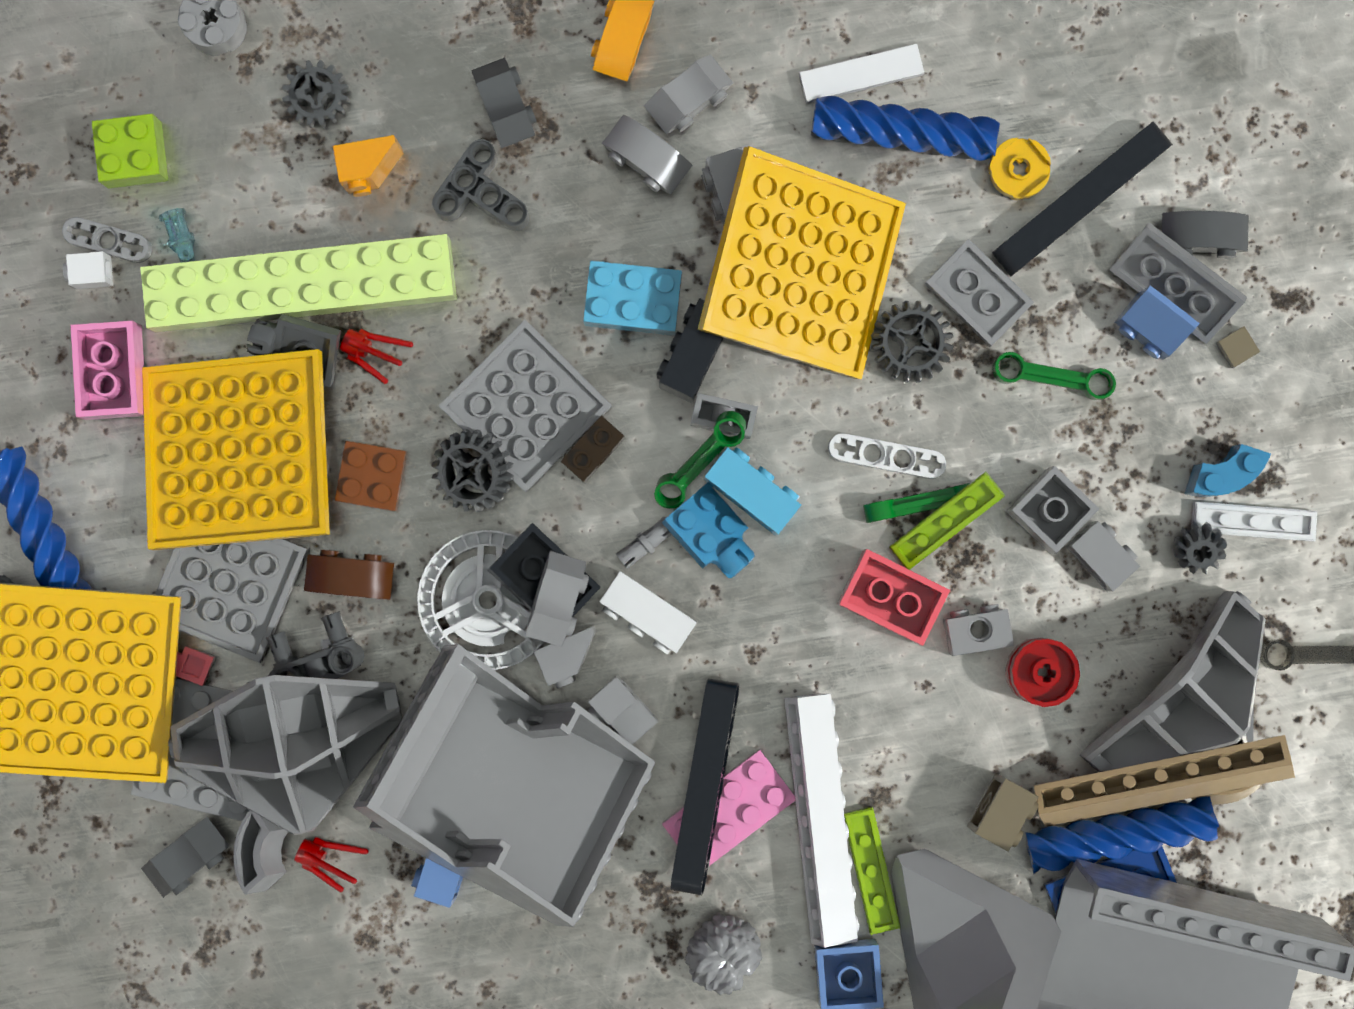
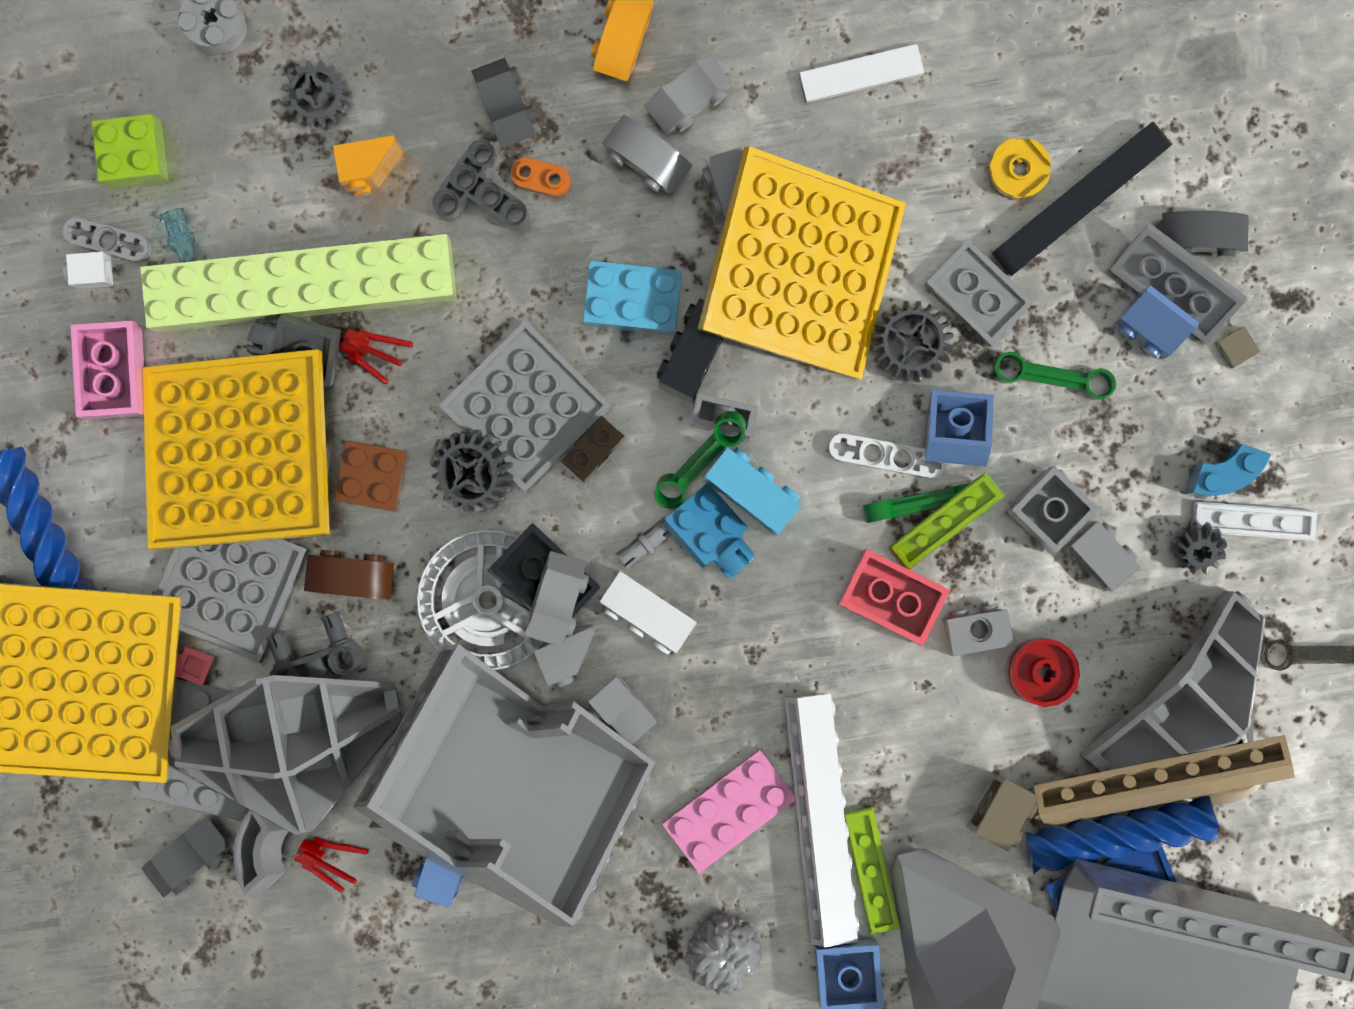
(539, 178): none -> orange plate
(705, 787): black beam -> none
(895, 125): blue piece -> none
(959, 428): none -> medium blue brick

